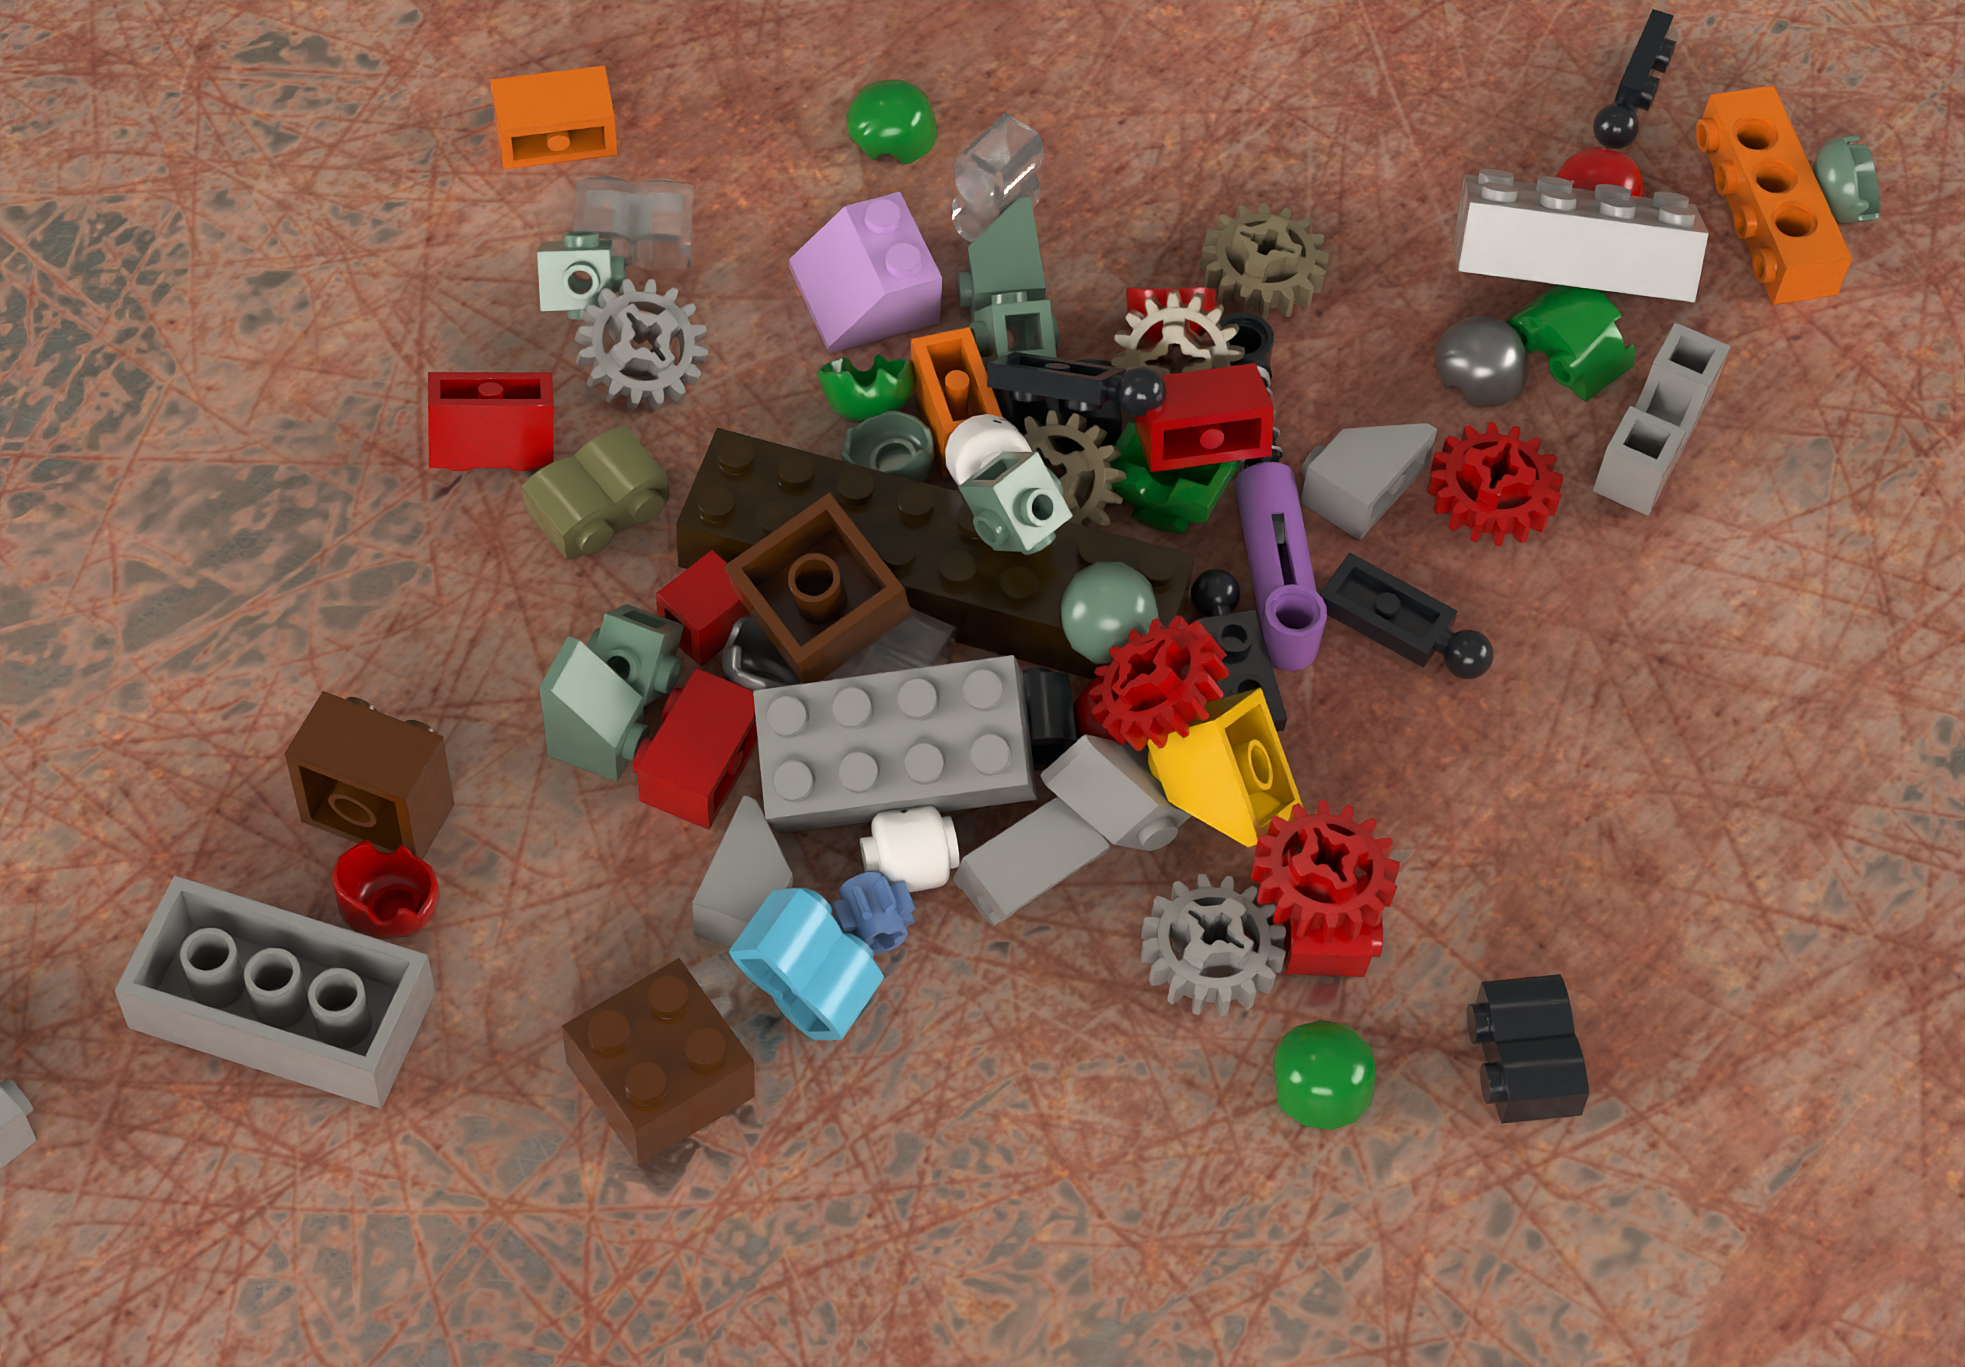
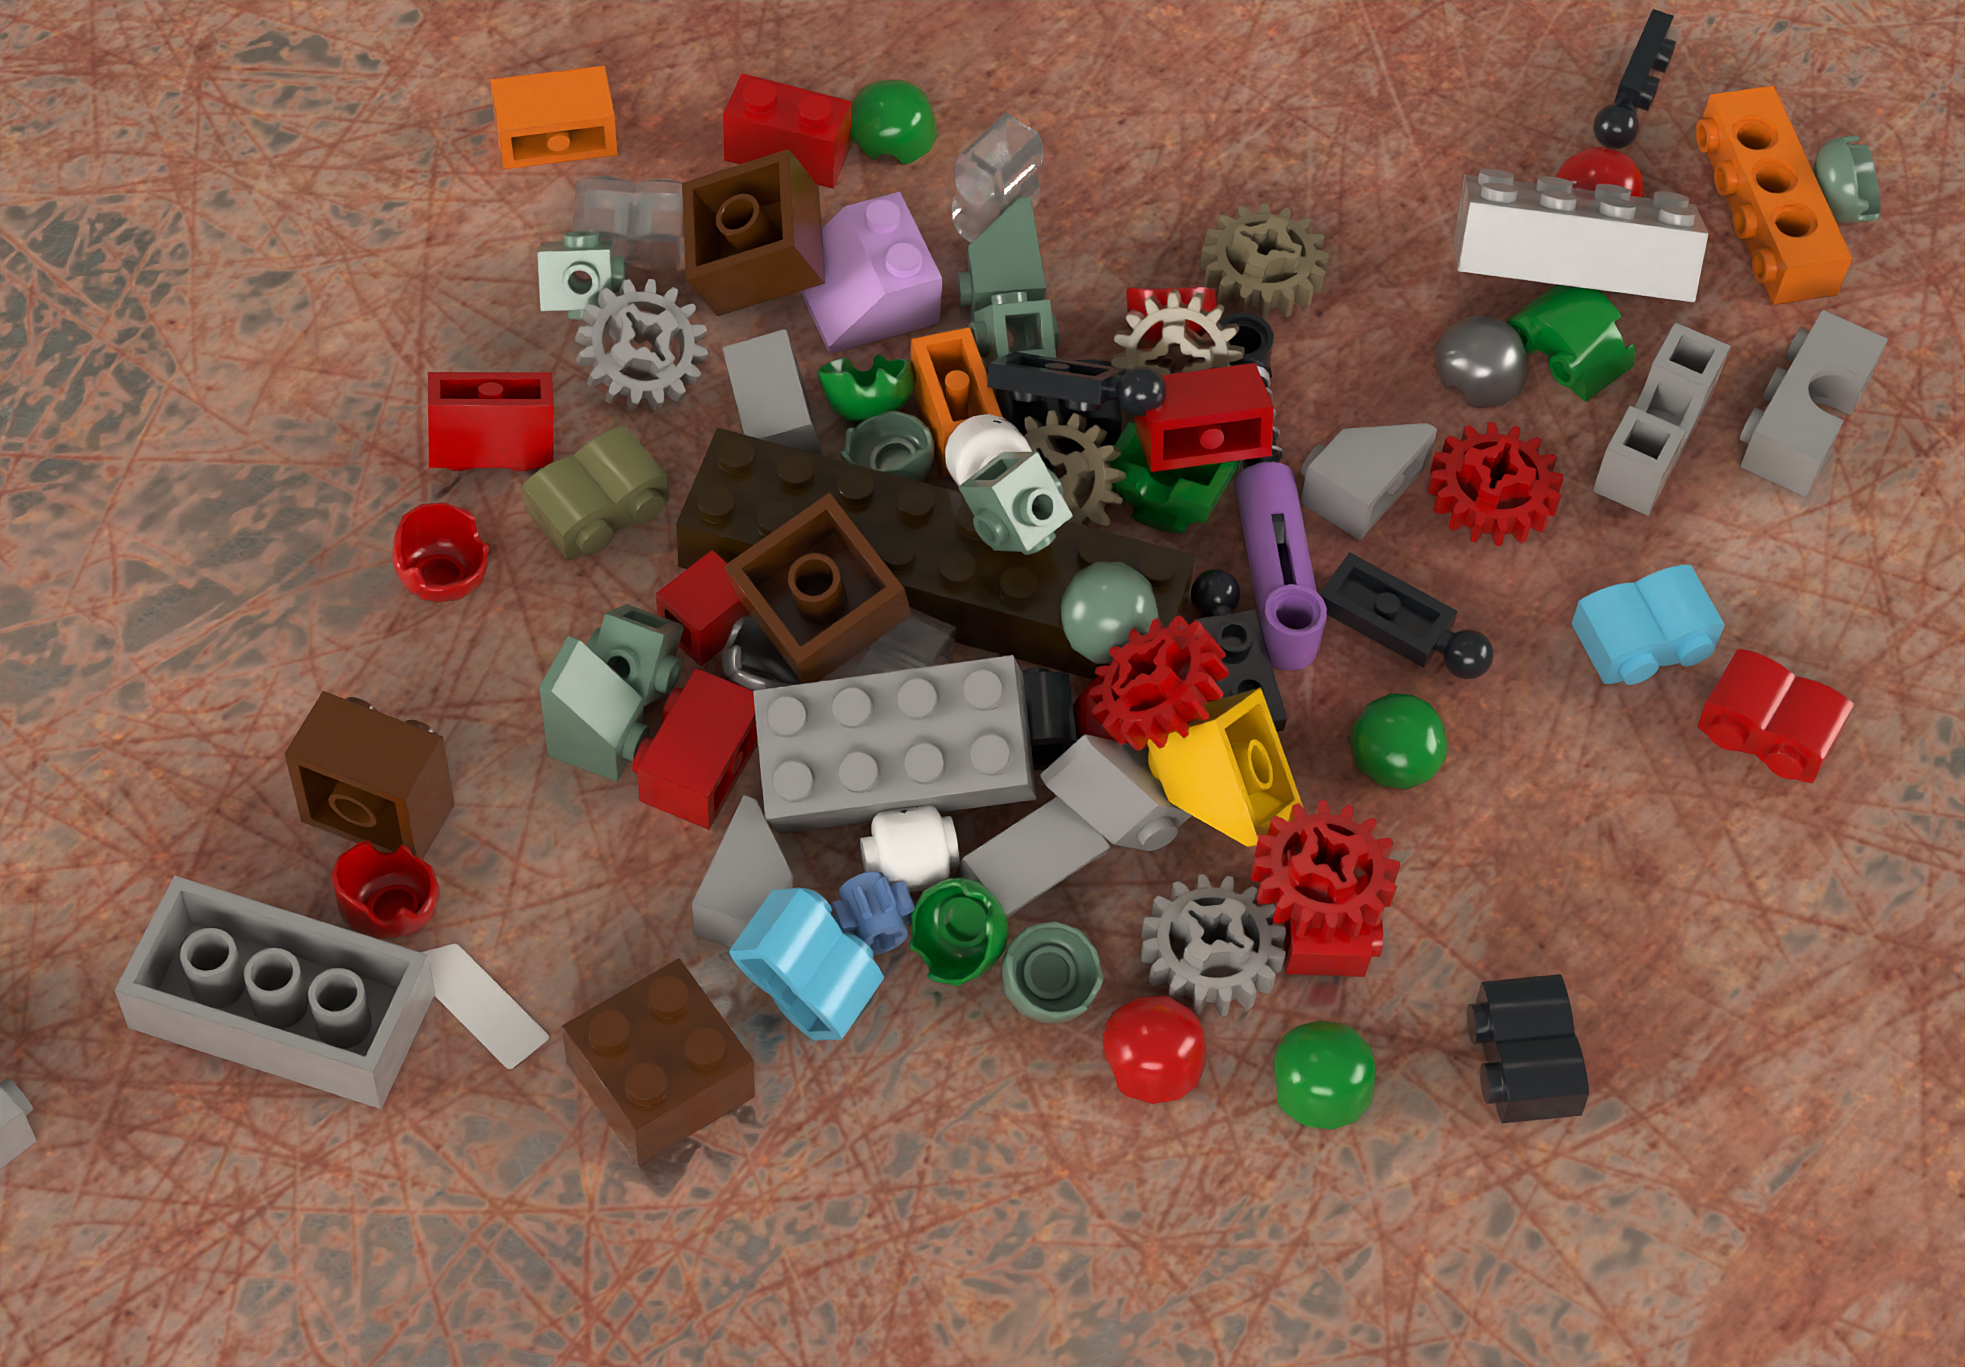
(439, 552): none -> red hair
(483, 1006): none -> white sticker
(752, 233): none -> reddish brown brick
(771, 392): none -> light grey hinge
(776, 117): none -> red brick
(958, 930): none -> green hair
(1051, 972): none -> sand green hair
(1155, 1048): none -> red hair
(1399, 741): none -> green hair
(1648, 625): none -> medium azure brick
(1775, 716): none -> red brick
(1793, 434): none -> light grey arch

